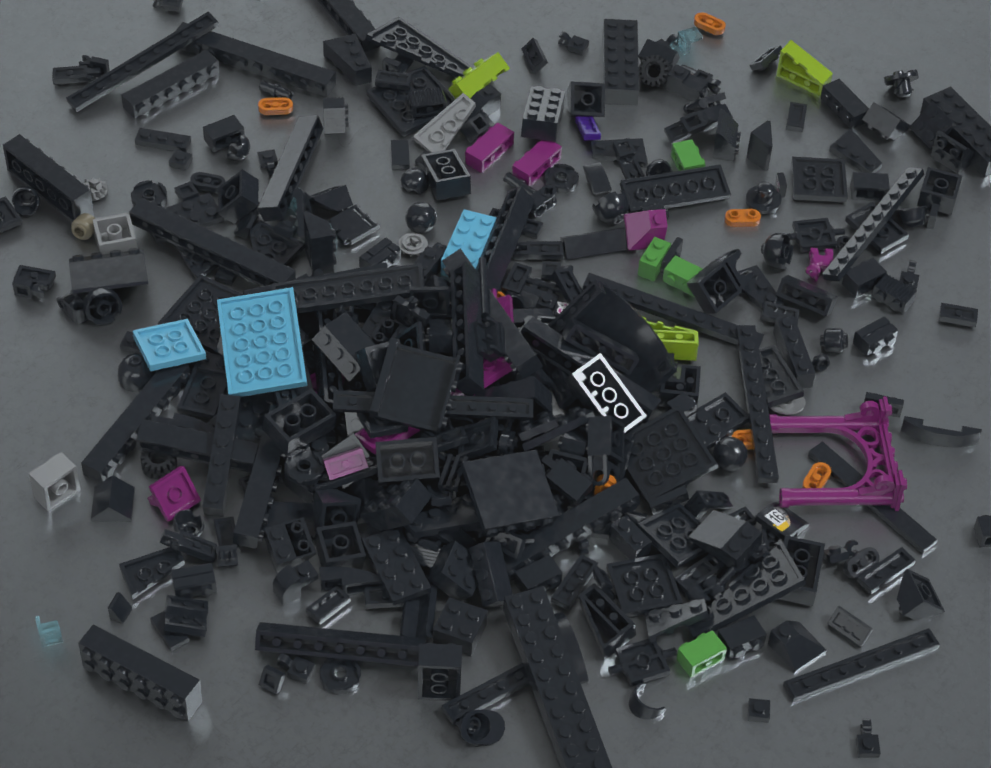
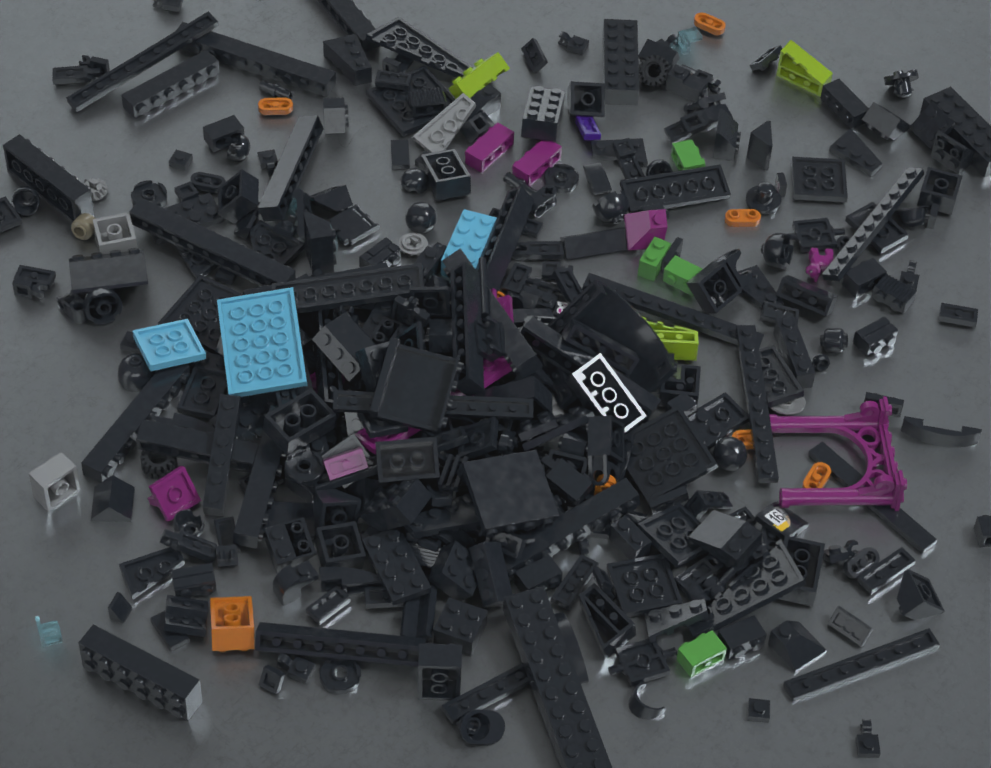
(162, 140): black plate -> none
(232, 623): none -> orange slope
(796, 117): black tile -> none
(869, 186): black brick -> none

